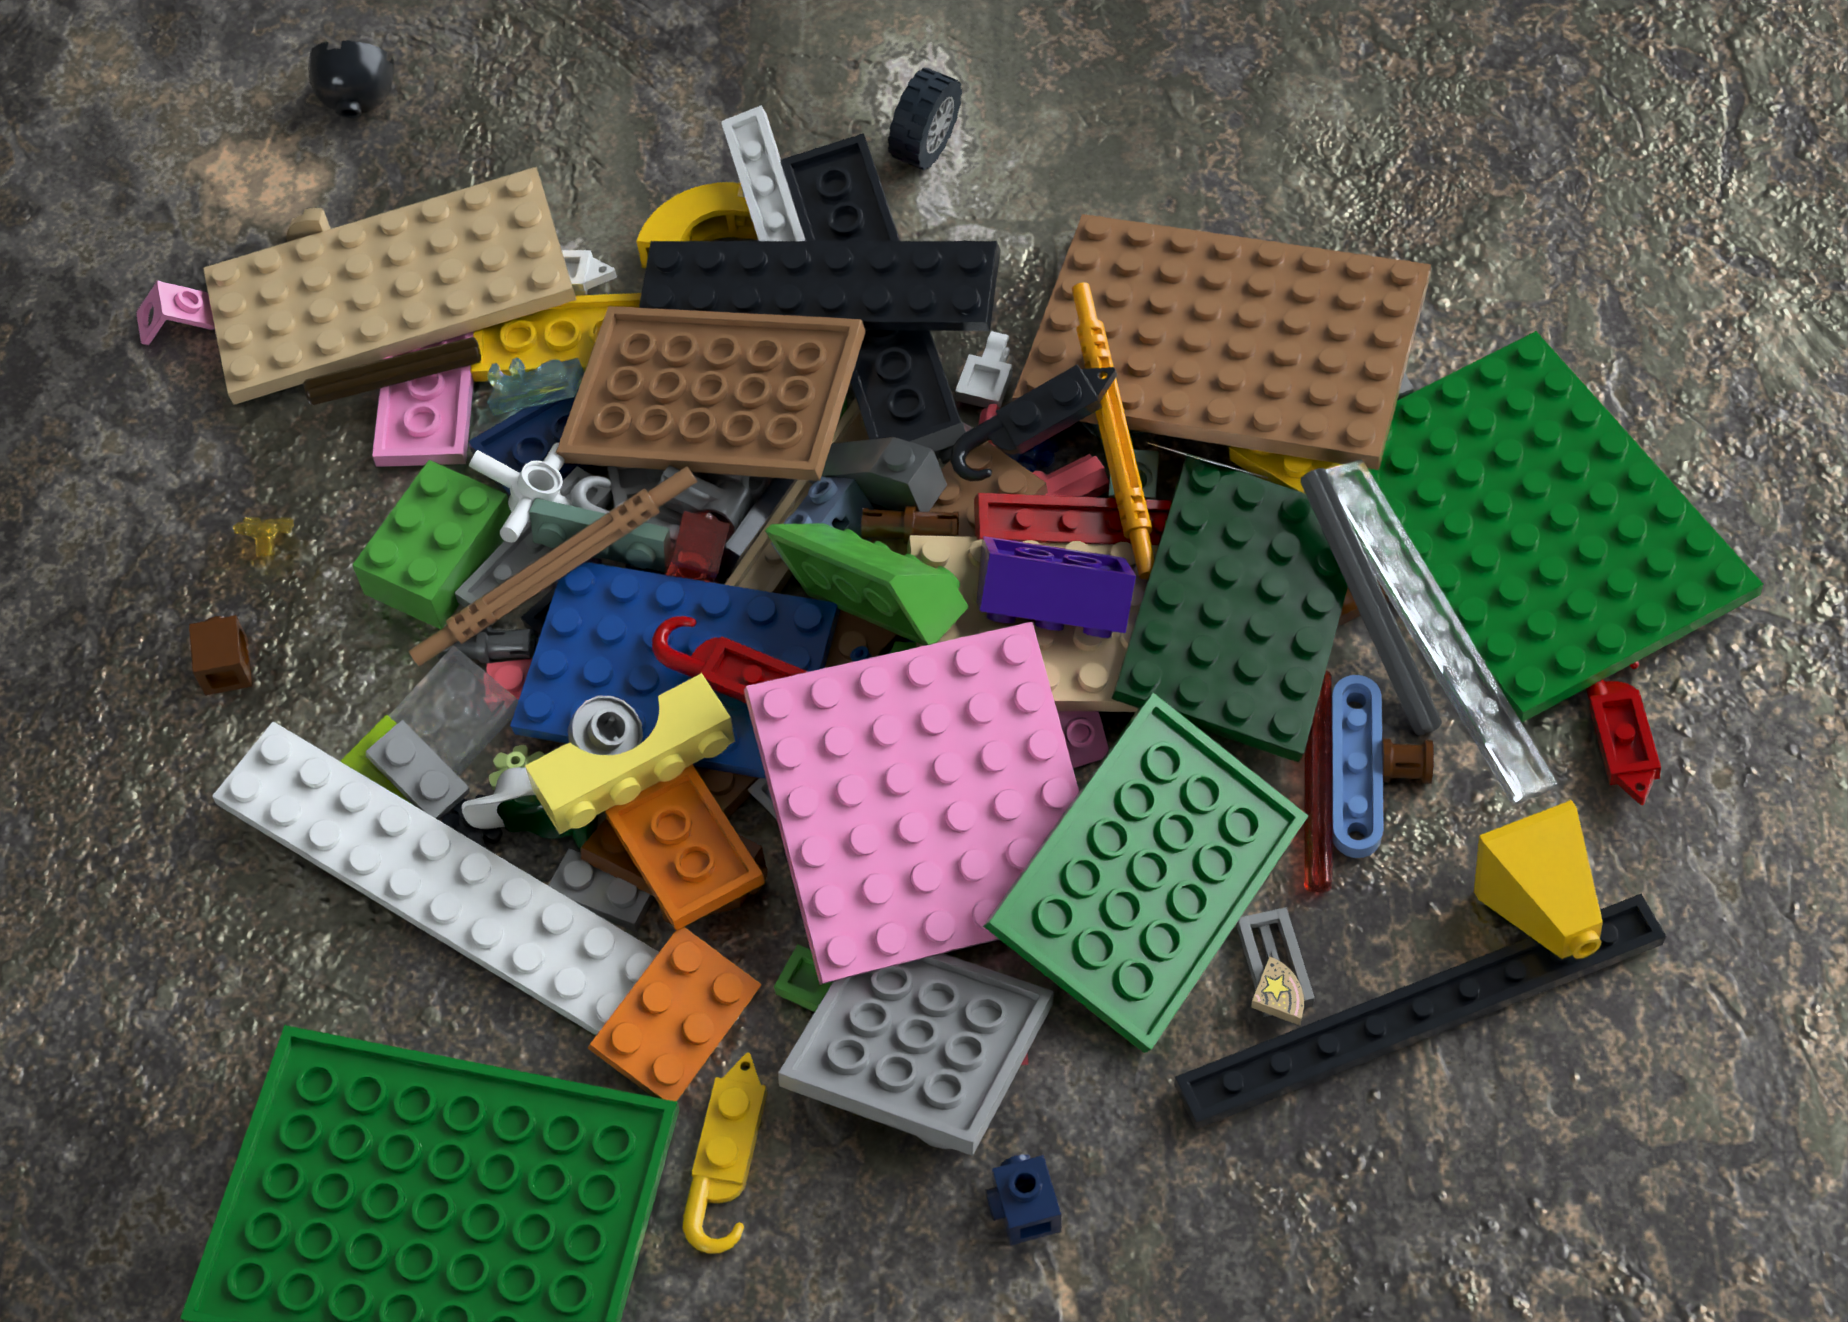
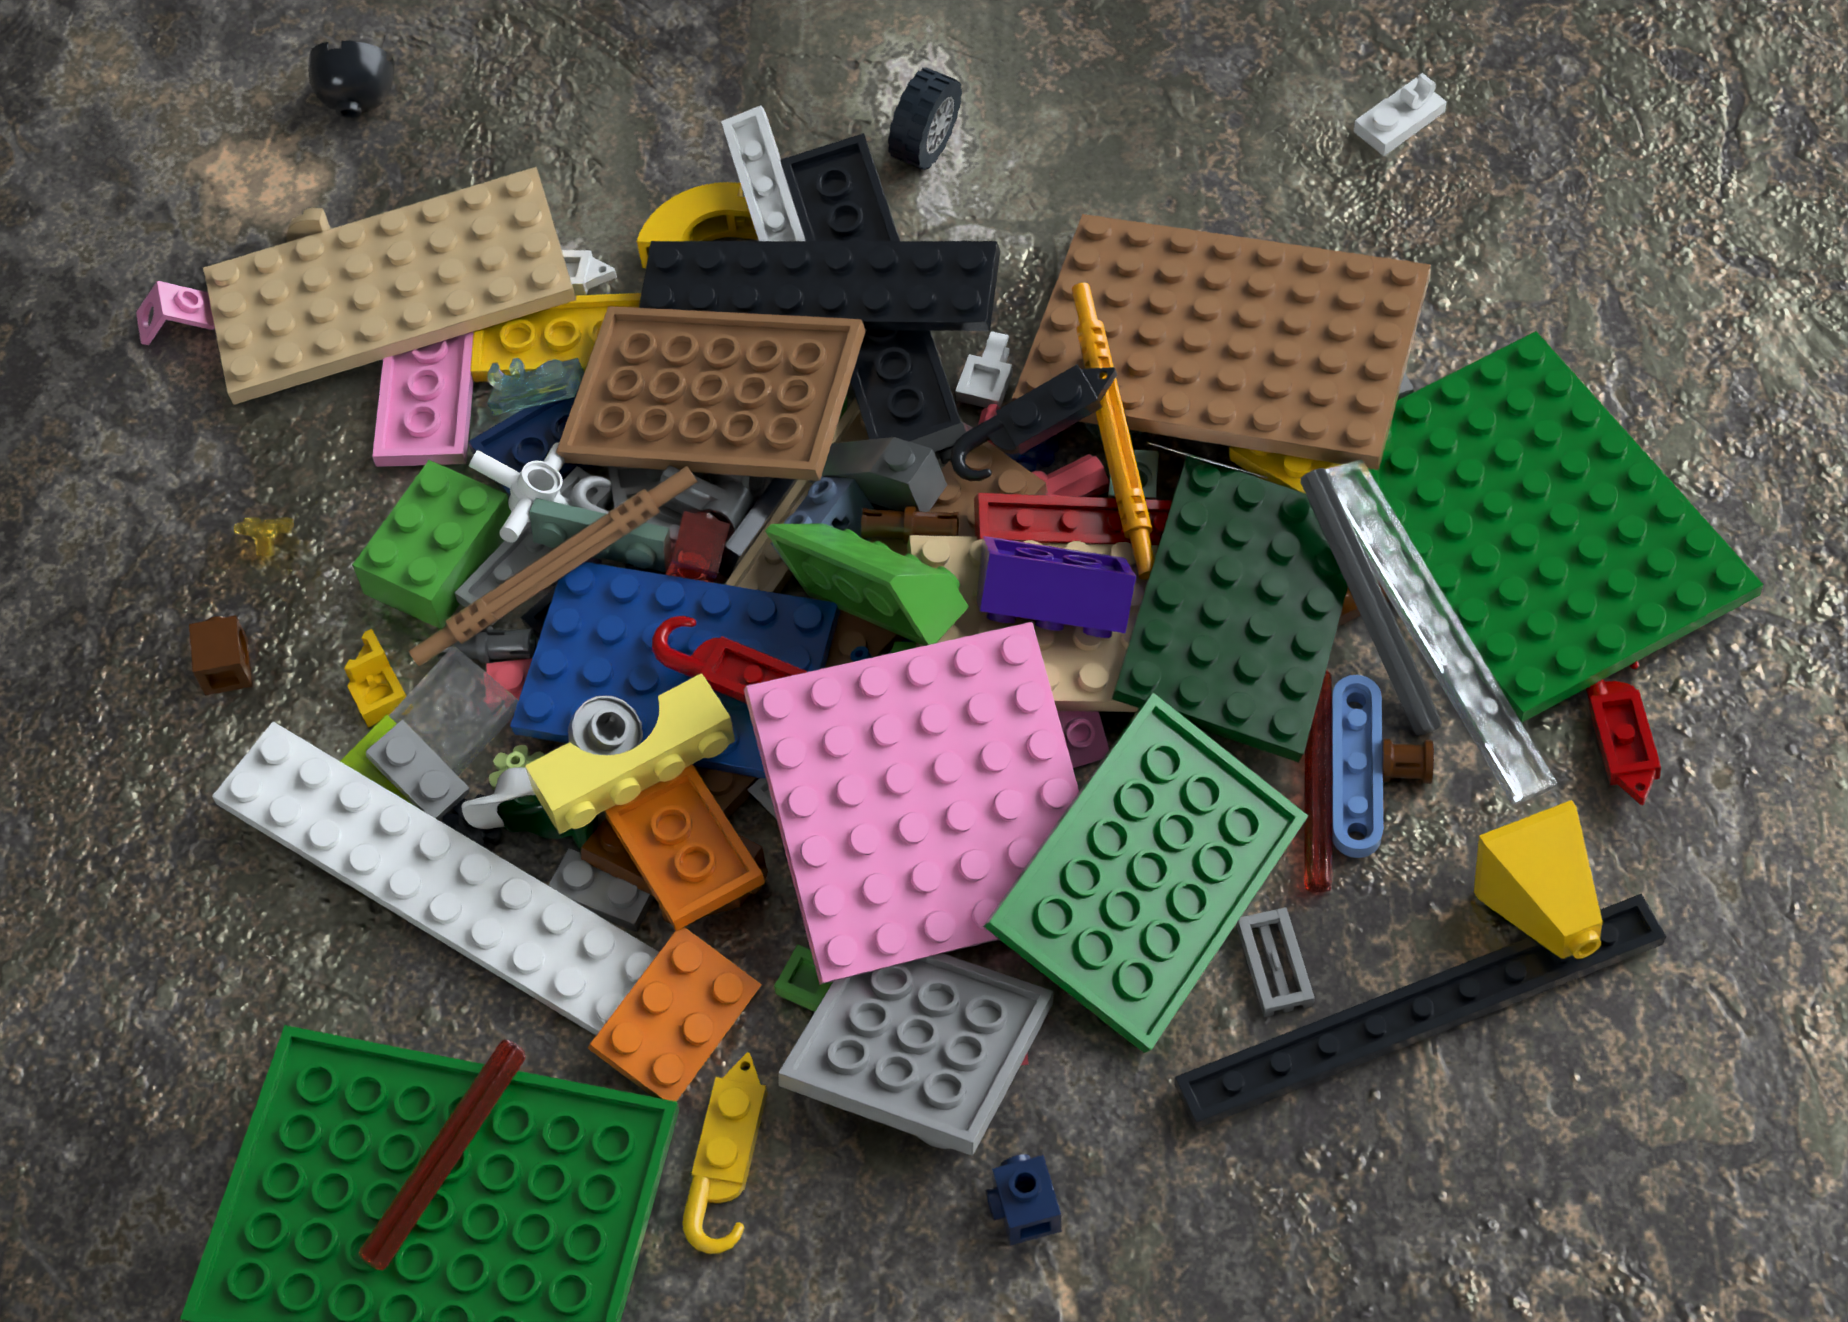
(373, 681): none -> yellow slope
(392, 371): dark brown axle -> none
(442, 1155): none -> clear red axle
(1279, 993): tan tile -> none
(1400, 115): none -> white plate

